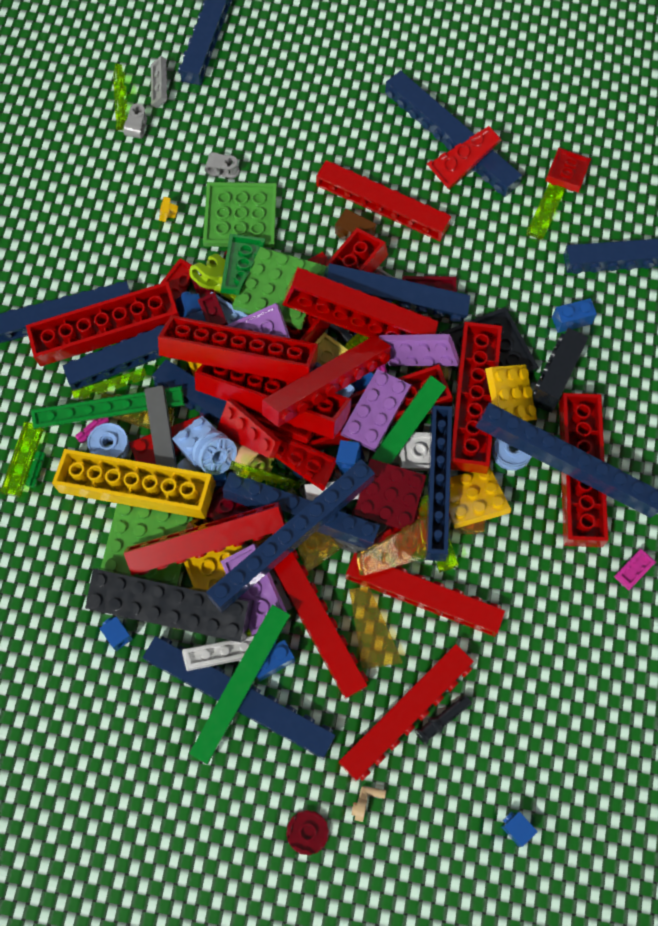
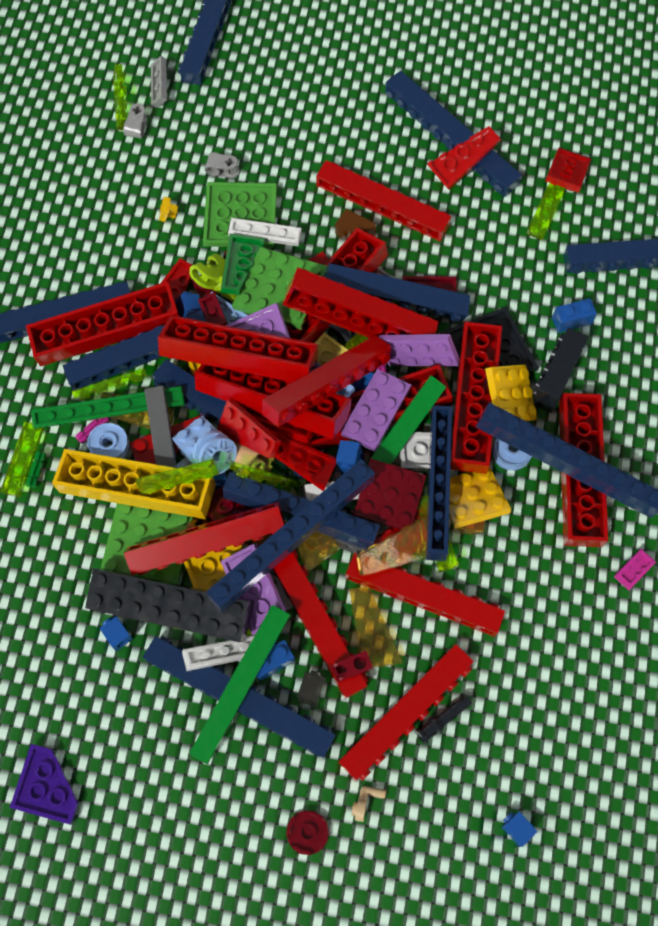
(44, 788): none -> dark purple plate
(177, 476): none -> clear neon green plate
(271, 232): none -> white tile
(311, 688): none -> clear smoke brick
(352, 666): none -> dark red leg

